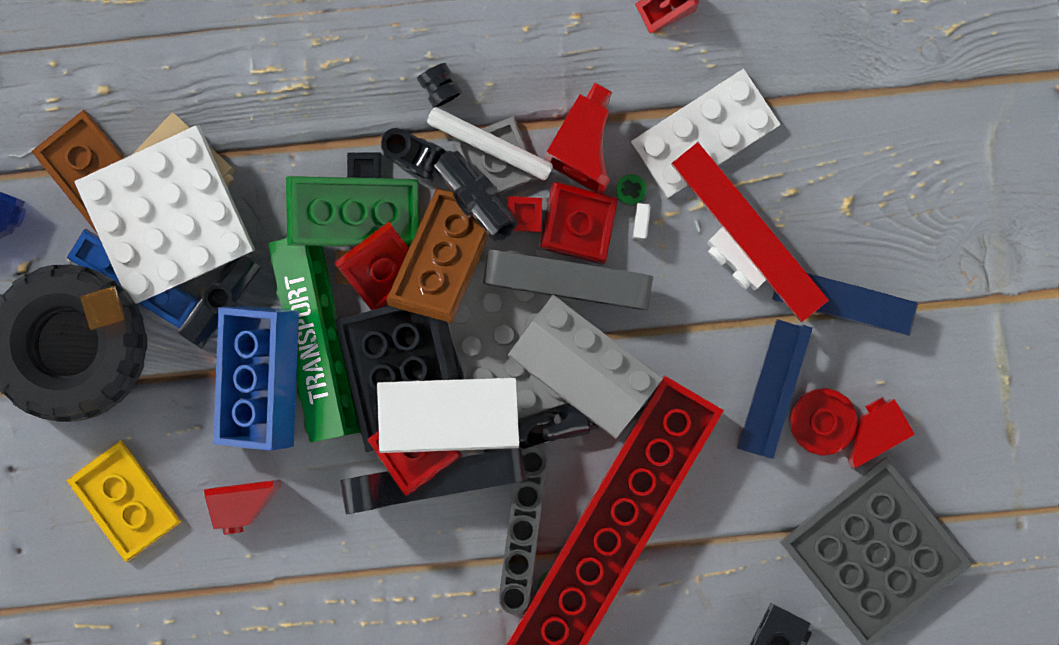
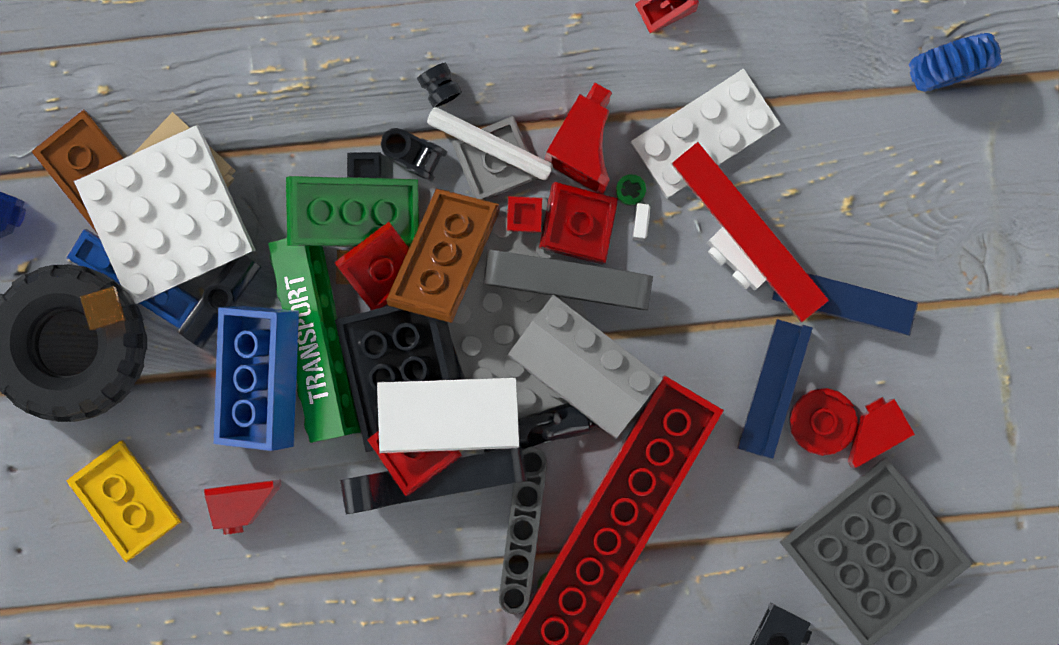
(475, 195): black piece -> none
(955, 62): none -> blue gear

